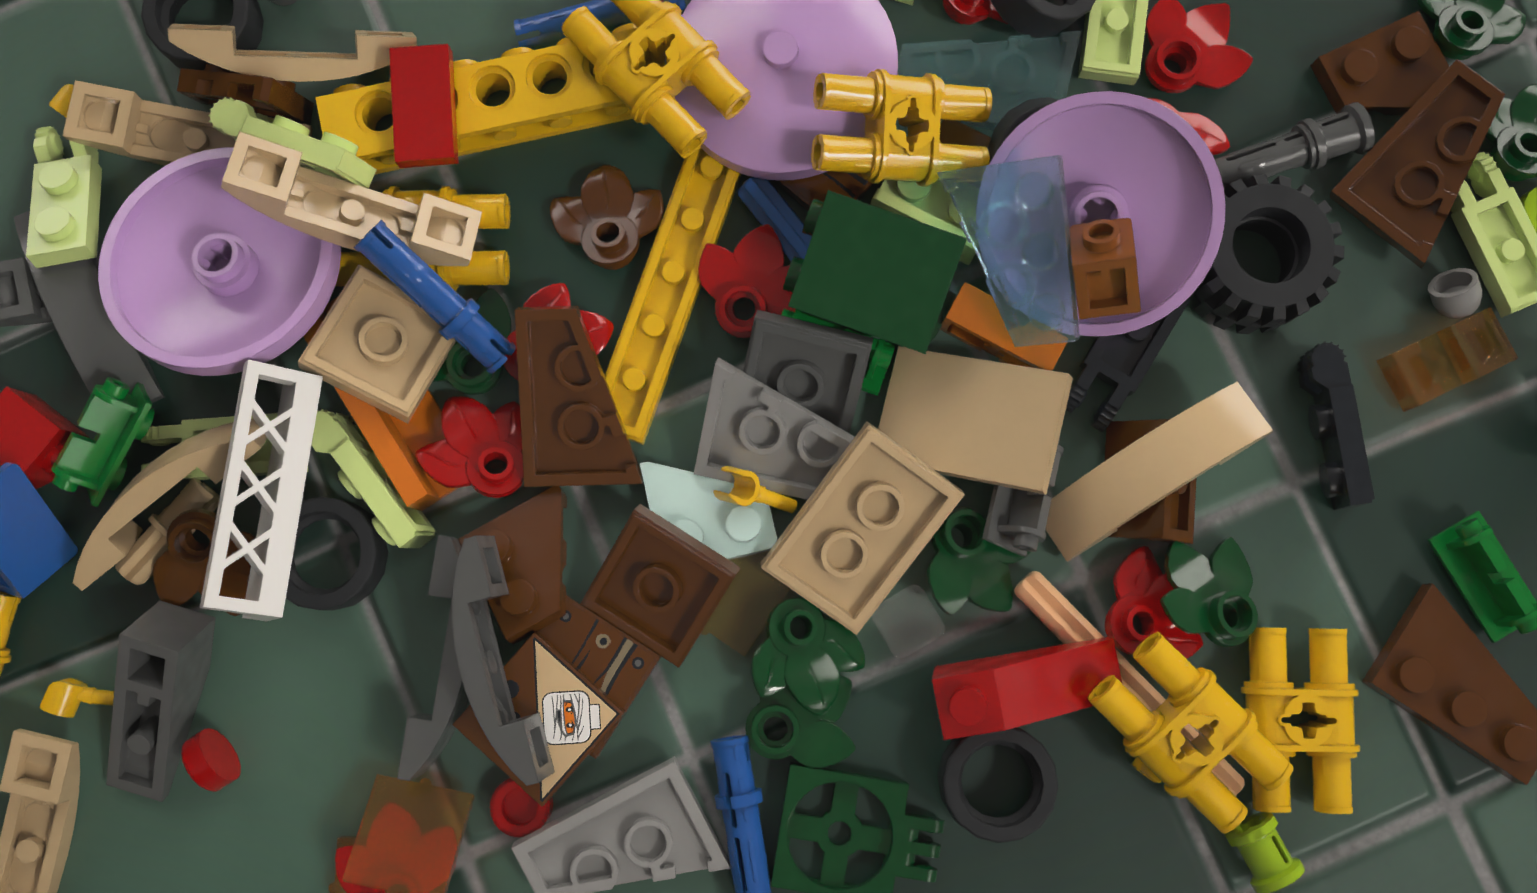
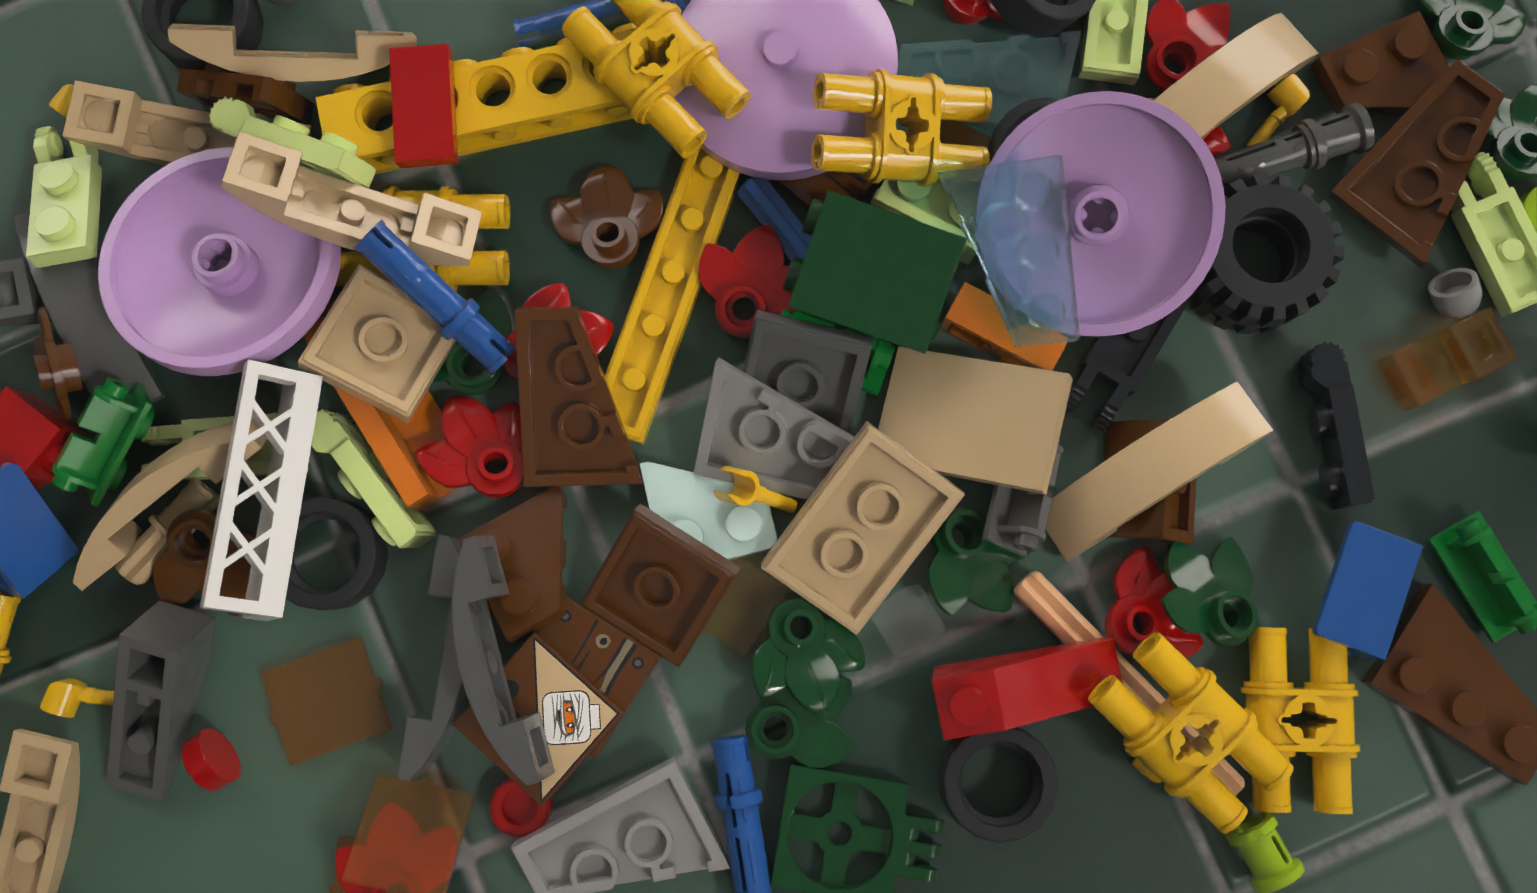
(56, 366): none -> reddish brown plate
(326, 701): none -> clear orange piece
(1105, 268): dark orange bracket -> none
(1238, 73): none -> tan slope
(1288, 99): none -> yellow hand
(1367, 590): none -> blue panel

